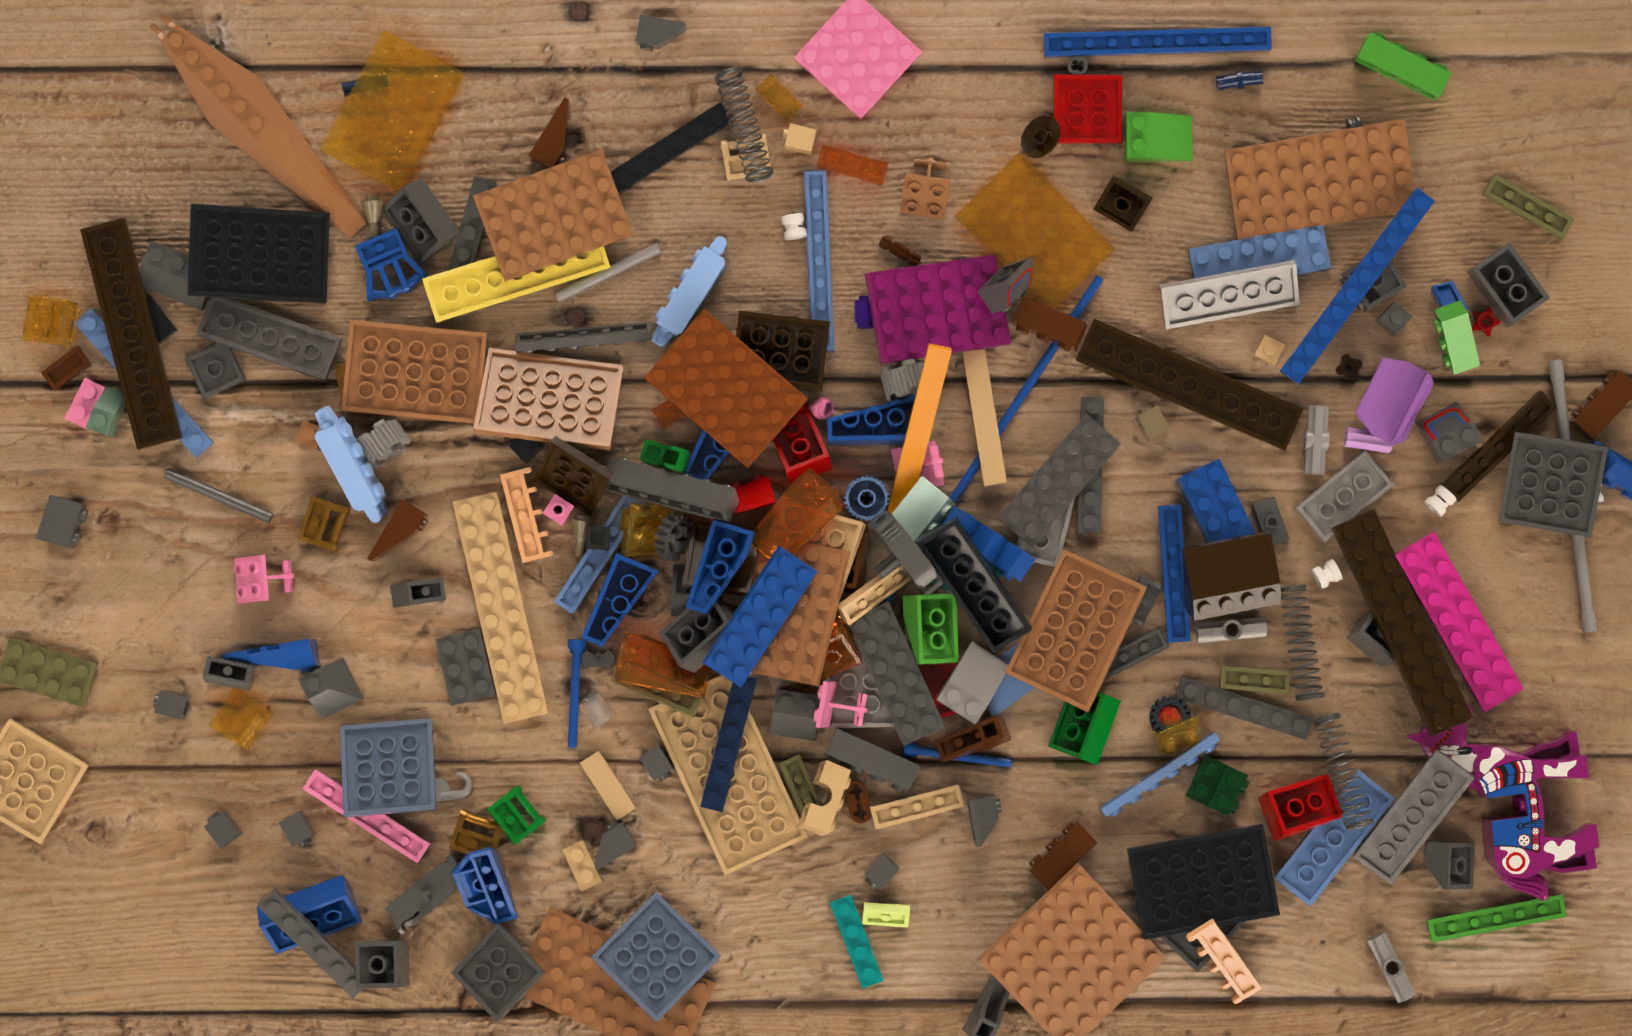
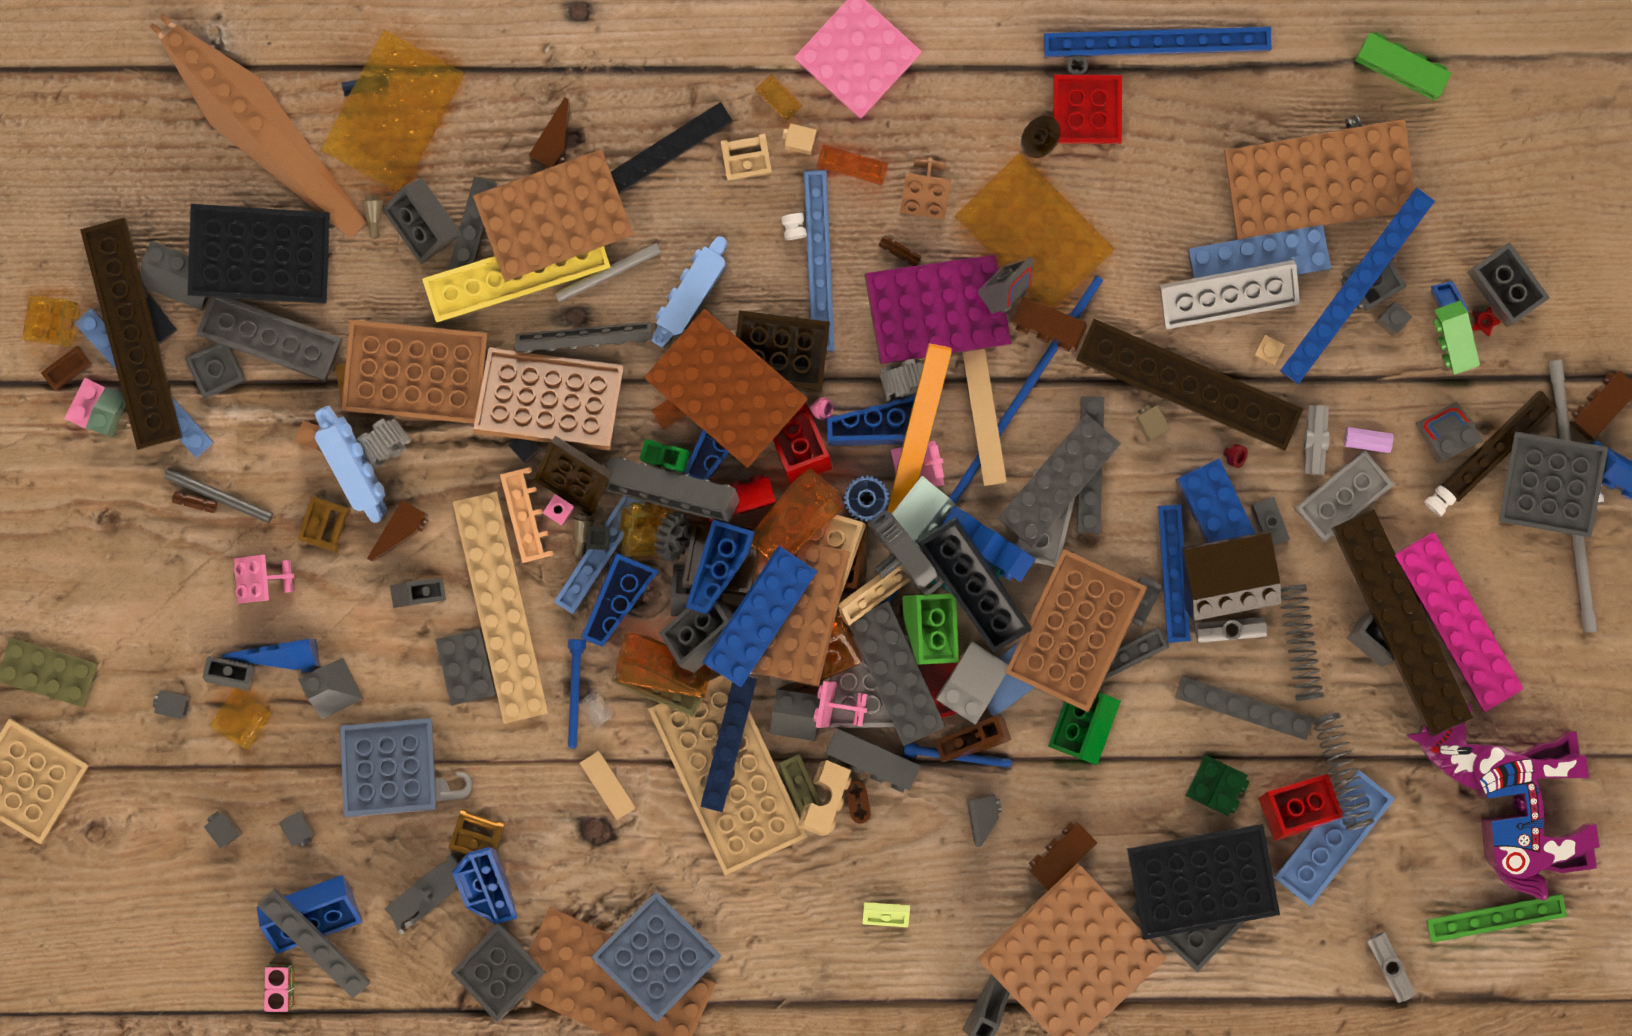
(62, 521): dark grey slope -> none
(194, 502): none -> reddish brown axle
(288, 995): none -> bright pink piece
(379, 825): bright pink plate -> none
(382, 964): dark grey slope -> none
(383, 251): blue plate -> none
(510, 819): green plate -> none
(582, 865): tan plate -> none
(590, 659): dark grey piece -> none
(614, 844): dark grey slope -> none
(657, 32): dark grey slope -> none
(657, 764): dark grey brick -> none
(768, 169): dark grey piece -> none
(856, 941): teal plate -> none
(862, 313): dark purple brick -> none
(880, 871): dark grey brick -> none
(917, 806): tan plate -> none
(1122, 203): dark brown slope -> none
(1157, 137): bright green slope -> none
(1167, 770): medium blue plate -> none
(1173, 725): clear yellow plate -> none
(1225, 959): light nougat hinge -> none
(1236, 455): none -> dark red tile
(1239, 80): dark blue pin -> none
(1254, 679): olive plate -> none
(1329, 573): white wheel -> none
(1349, 373): dark brown plate -> none
(1394, 399): medium lavender helmet -> none
(1413, 816): flat silver plate -> none
(1450, 863): dark grey slope -> none
(1528, 206): olive plate -> none

